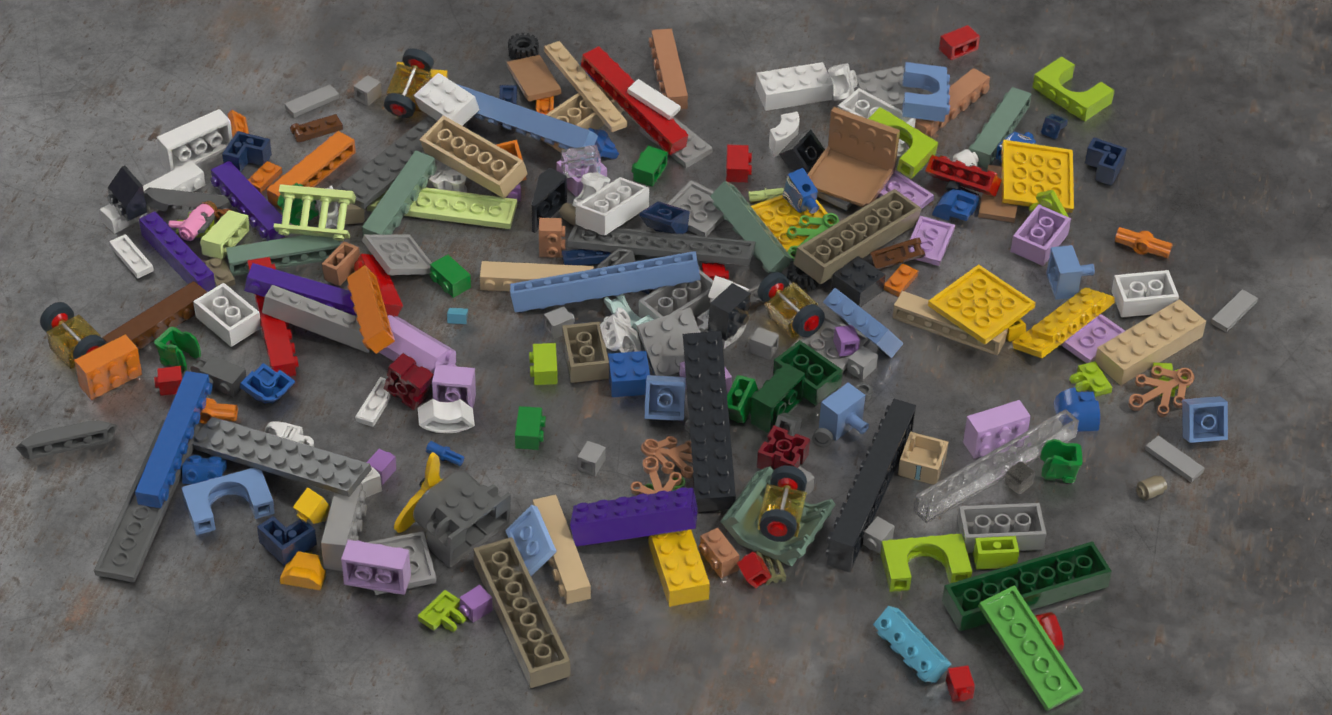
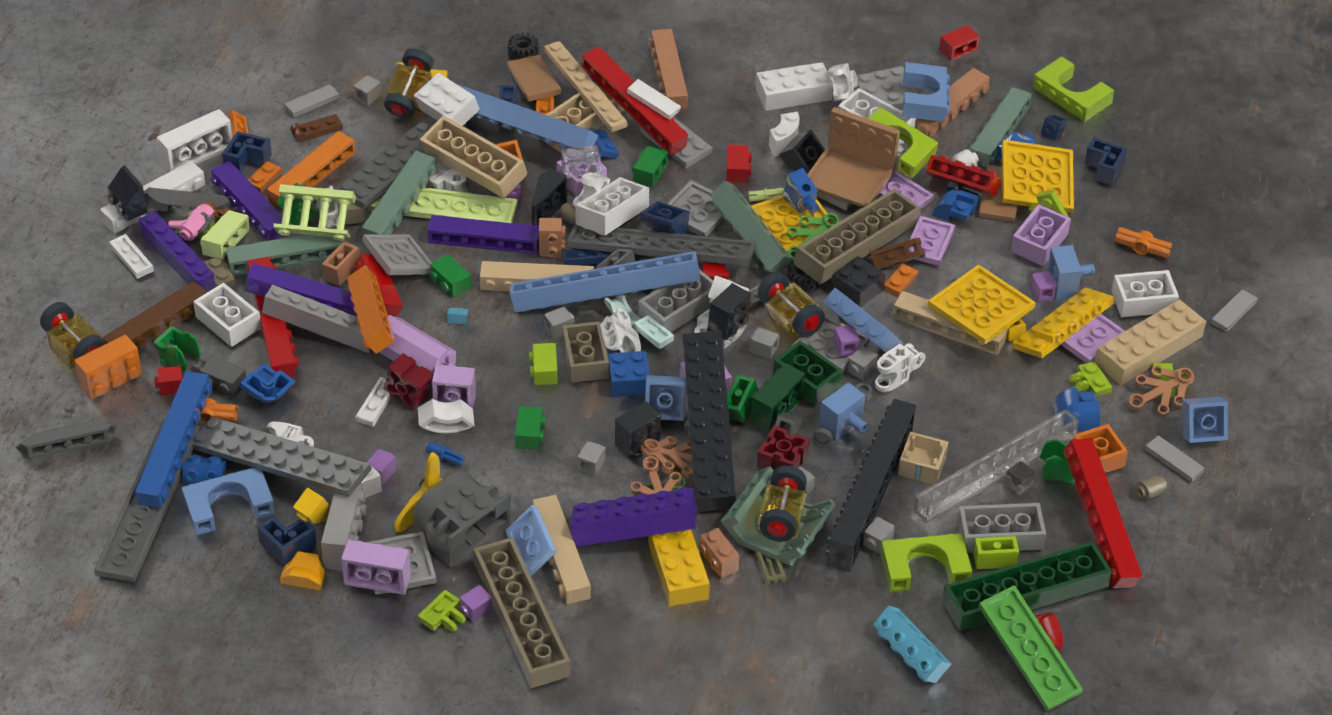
(483, 234): none -> dark purple brick
(635, 428): none -> black brick
(664, 340): light grey plate -> none
(754, 569): red brick -> none
(898, 365): none -> white piece
(960, 683): red brick -> none
(995, 427): lavender brick -> none
(1043, 286): none -> medium lavender brick
(1102, 512): none -> red brick
(1108, 445): none -> orange brick

